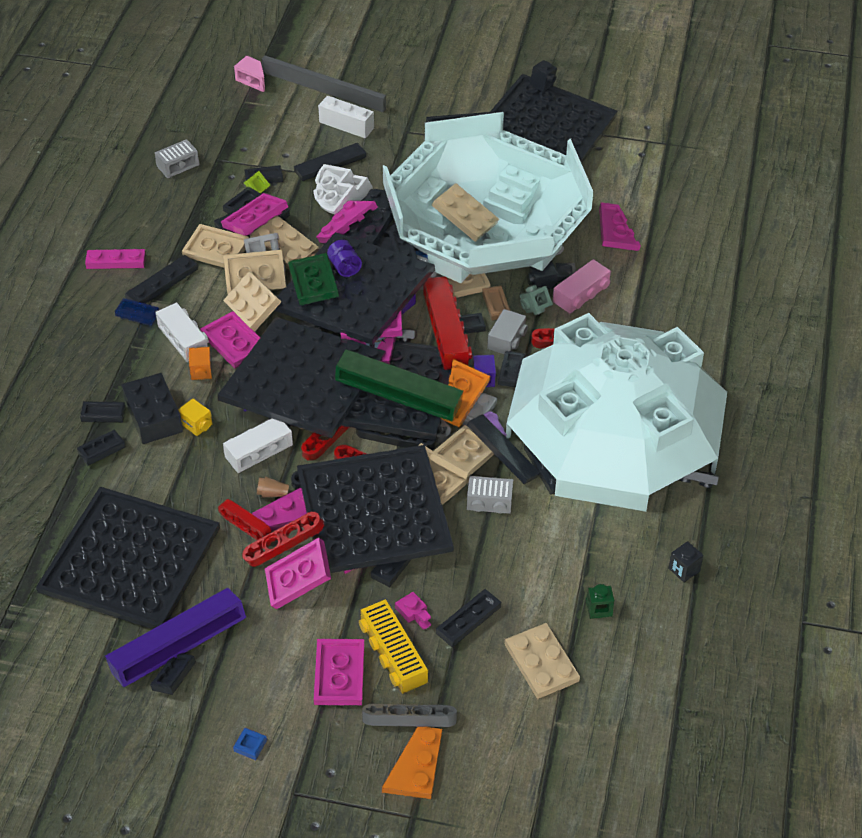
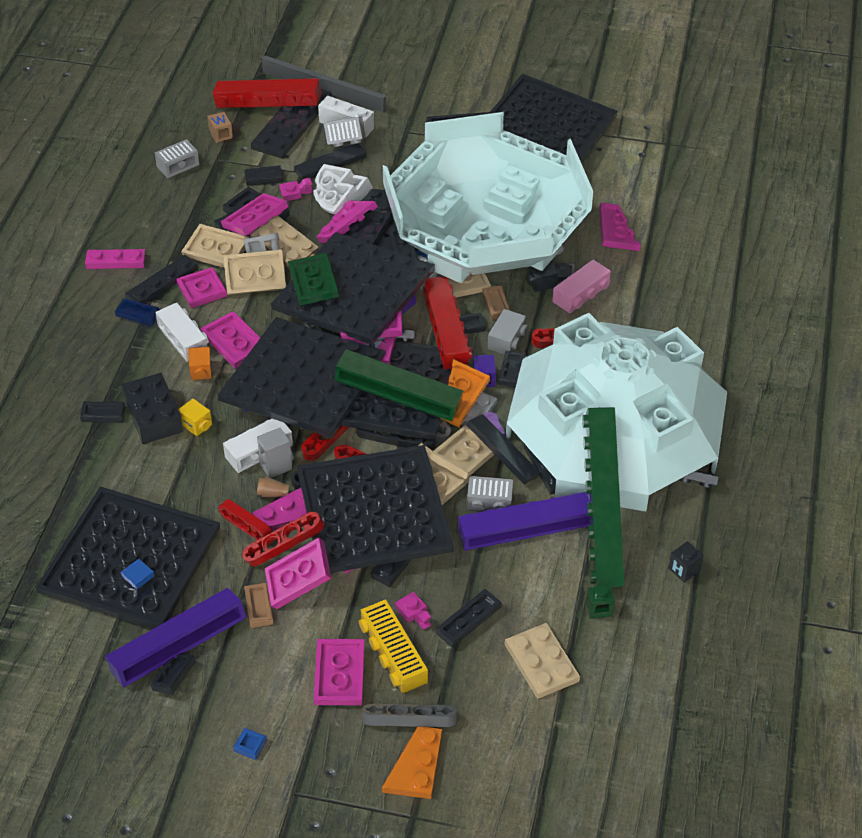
(101, 447): black plate -> none
(137, 574): none -> blue tile
(201, 287): none -> dark pink tile
(220, 127): none -> medium nougat brick
(250, 73): bright pink slope -> none
(252, 301): tan plate -> none
(257, 182): lime plate -> none
(258, 605): none -> medium nougat tile
(267, 93): none -> red brick
(275, 452): none -> light grey brick
(286, 128): none -> black plate
(293, 190): none -> dark pink plate
(344, 130): none -> light grey brick
(344, 258): dark purple wheel -> none
(465, 212): tan plate -> none
(524, 521): none -> dark purple brick
(535, 299): sand green brick -> none
(543, 75): black brick -> none
(604, 497): none -> dark green brick

